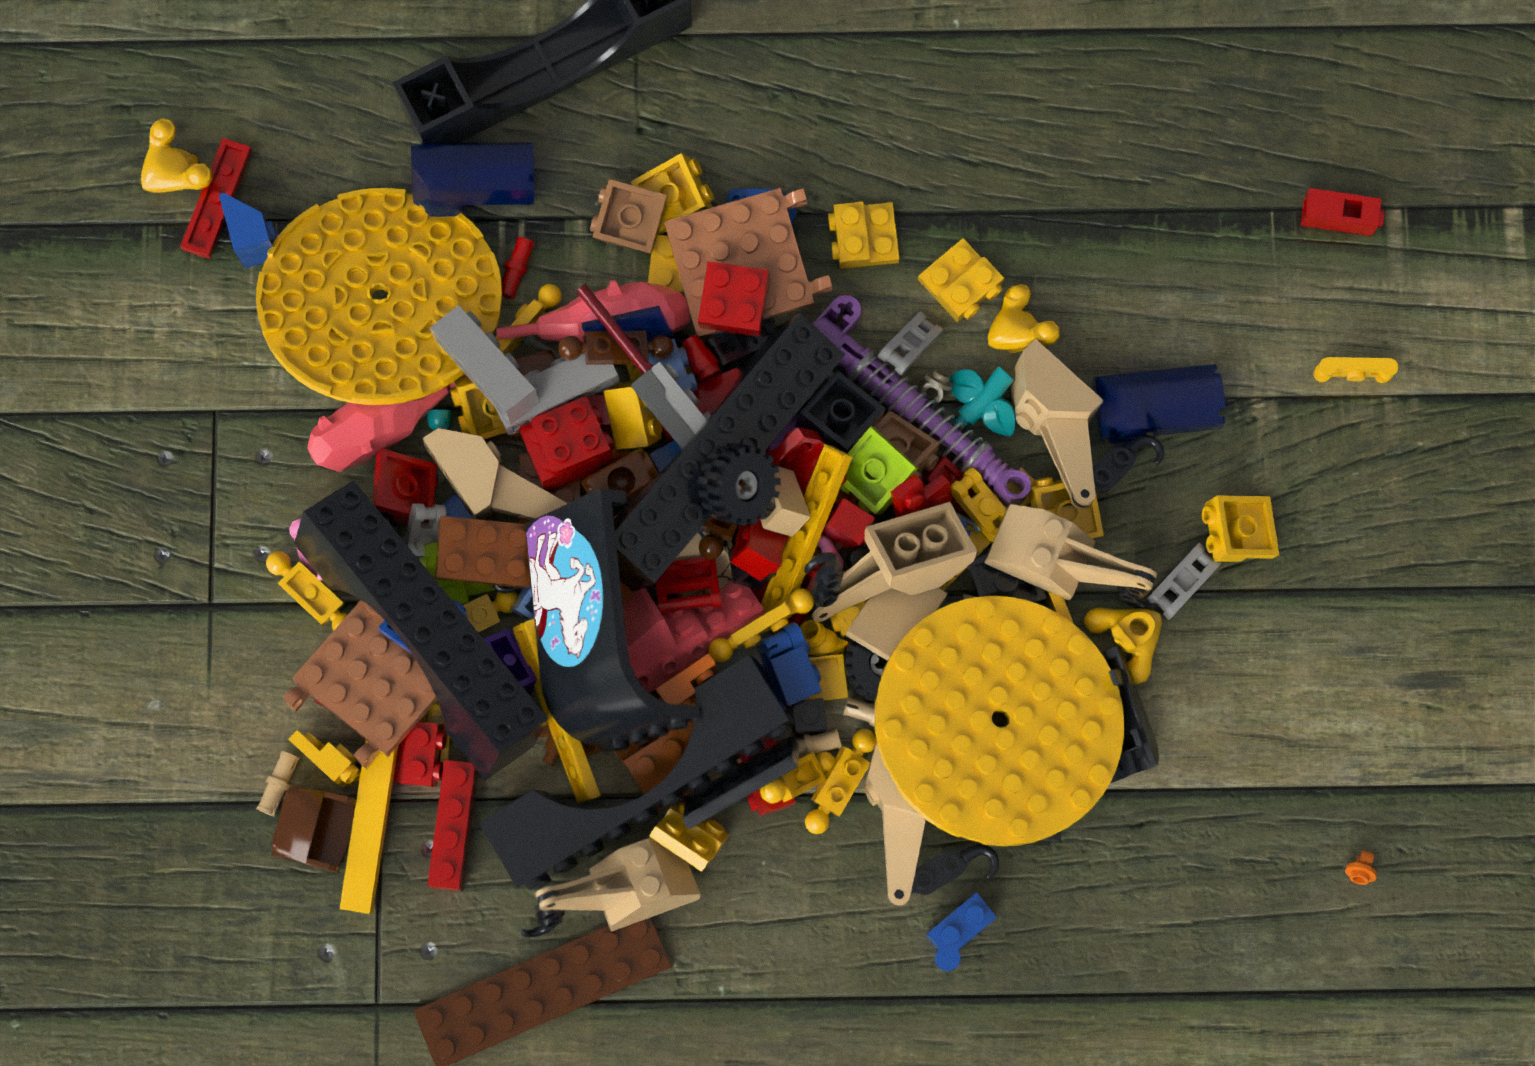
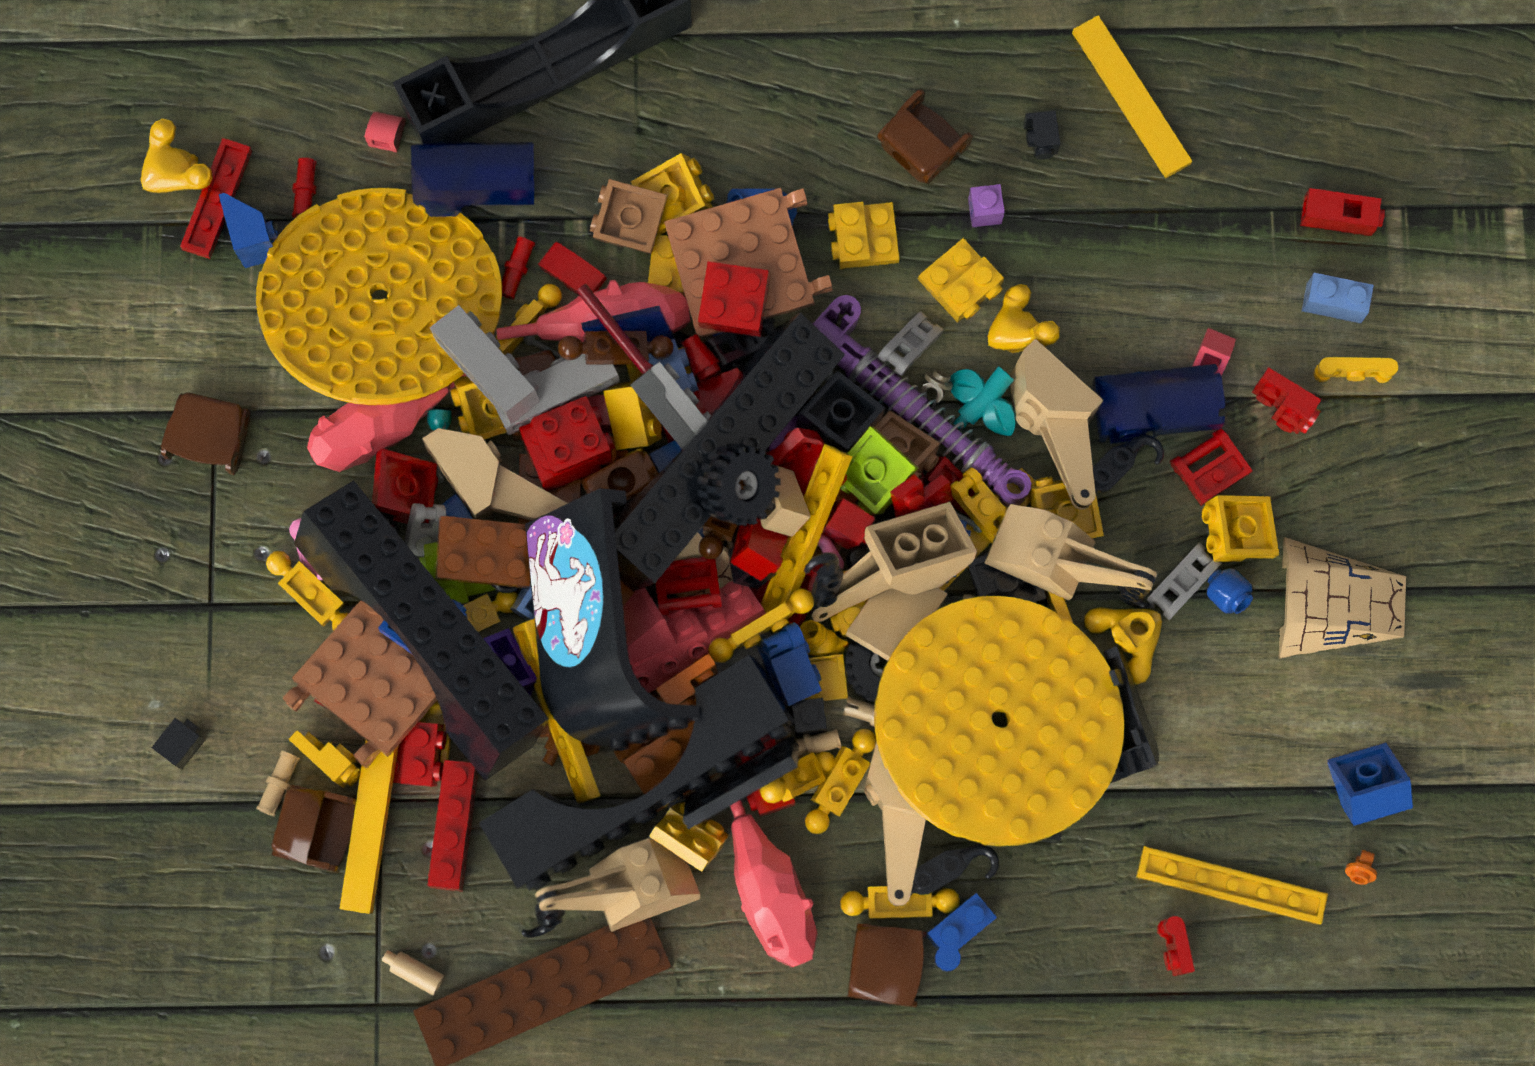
(179, 742): none -> black brick
(207, 431): none -> reddish brown piece
(304, 186): none -> red pin
(384, 131): none -> coral brick
(414, 971): none -> tan cylinder
(571, 269): none -> red slope
(771, 893): none -> coral piece
(879, 907): none -> yellow plate
(886, 964): none -> reddish brown piece
(922, 140): none -> reddish brown piece
(986, 205): none -> medium lavender brick
(1042, 134): none -> black brick
(1132, 97): none -> yellow tile
(1178, 953): none -> red plate
(1215, 349): none -> coral brick
(1216, 475): none -> red plate
(1229, 590): none -> blue head
(1232, 885): none -> yellow tile
(1294, 405): none -> red plate
(1337, 298): none -> medium blue brick
(1337, 601): none -> tan wedge
(1371, 784): none -> blue slope

